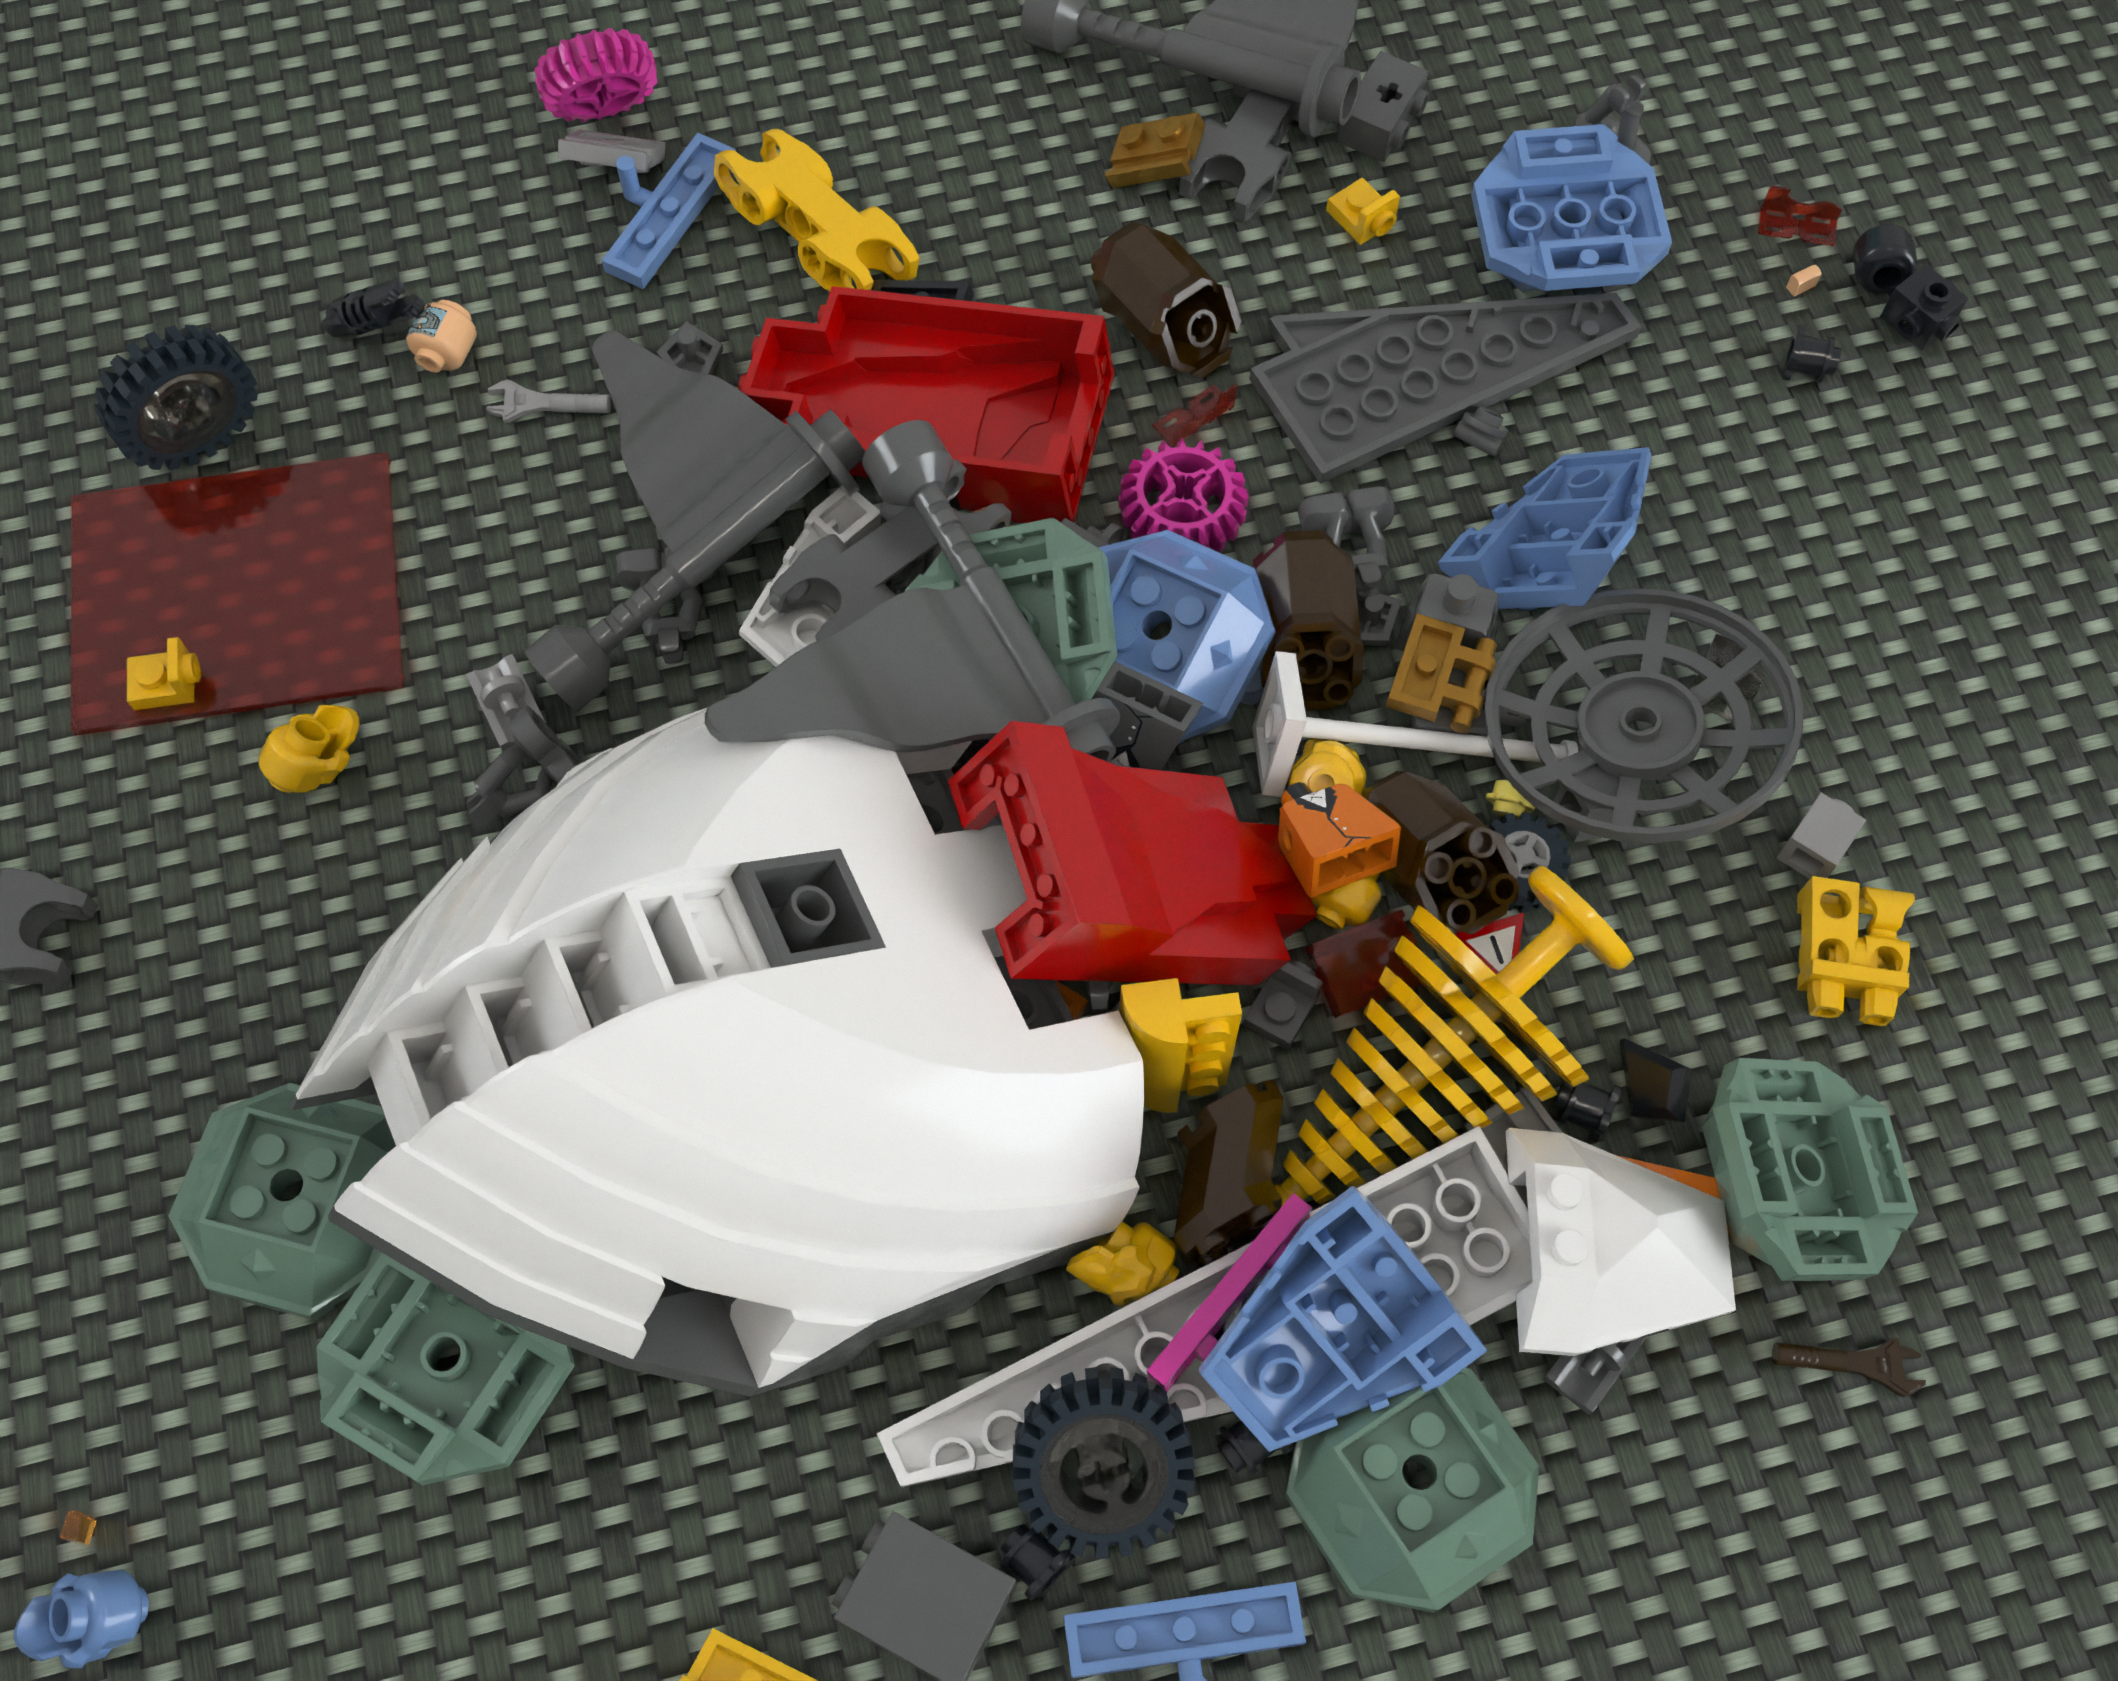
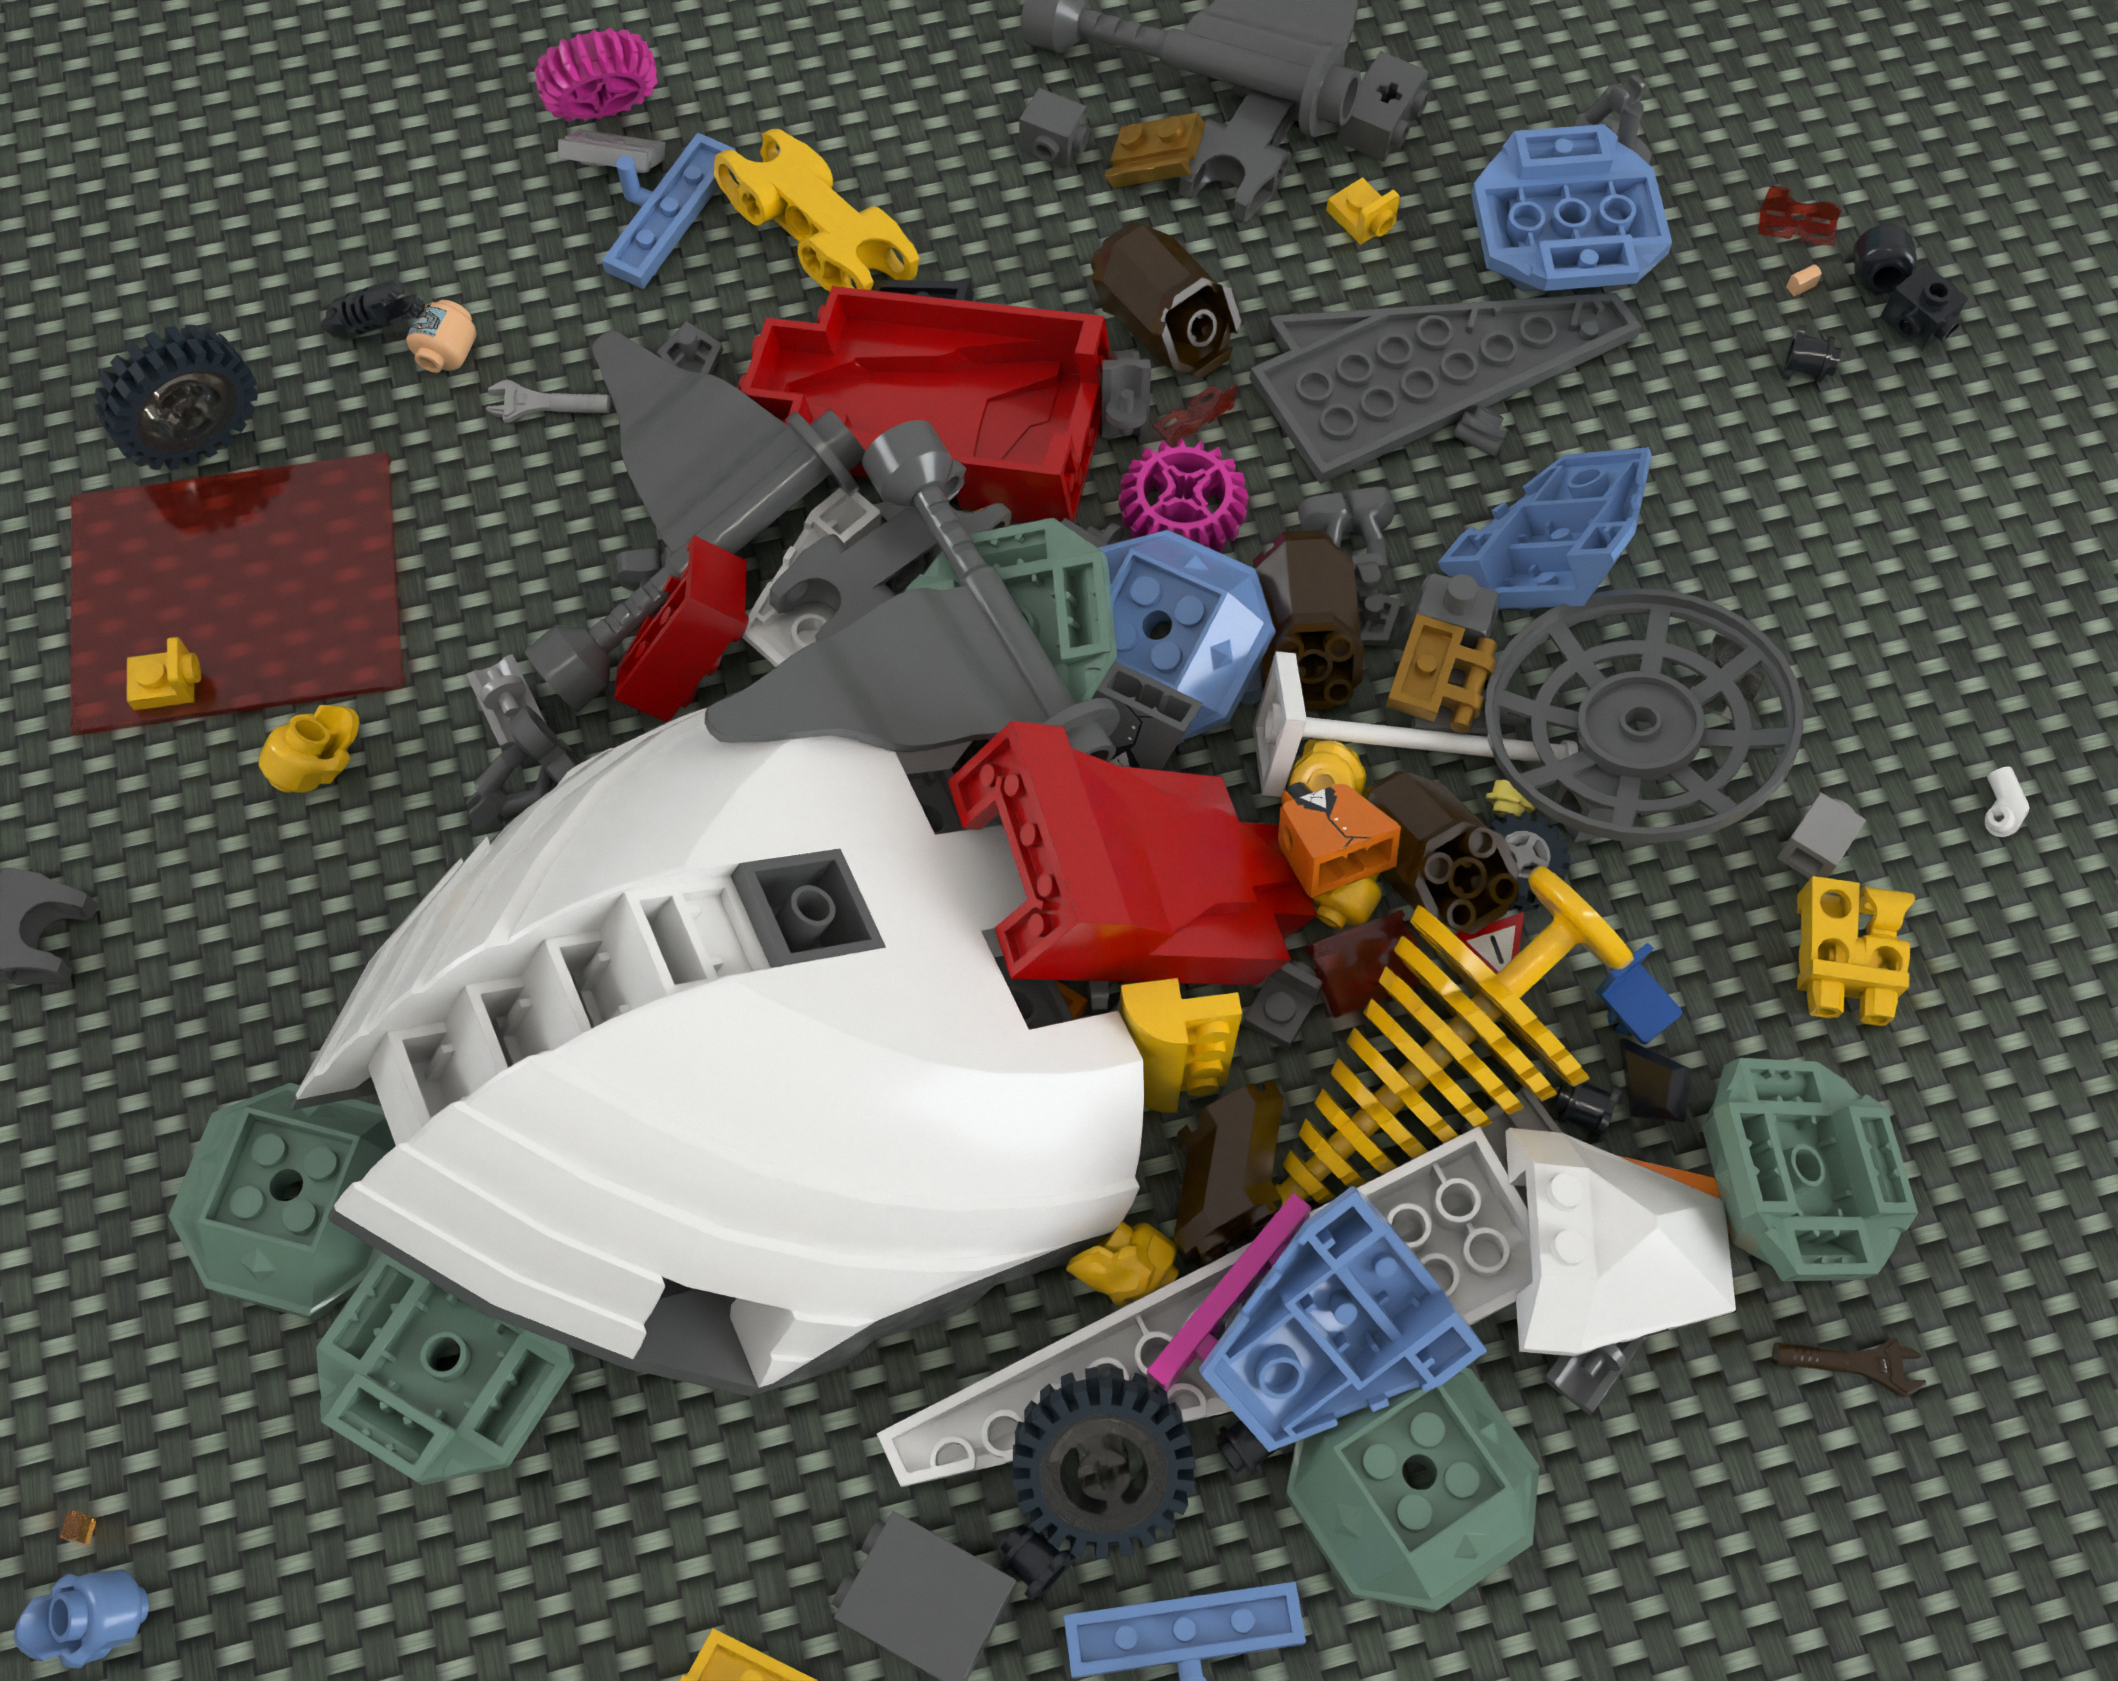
(686, 634): none -> red wedge
(1054, 128): none -> dark grey brick
(1125, 395): none -> dark grey hips
(1637, 1000): none -> blue bracket
(2011, 804): none -> white arm

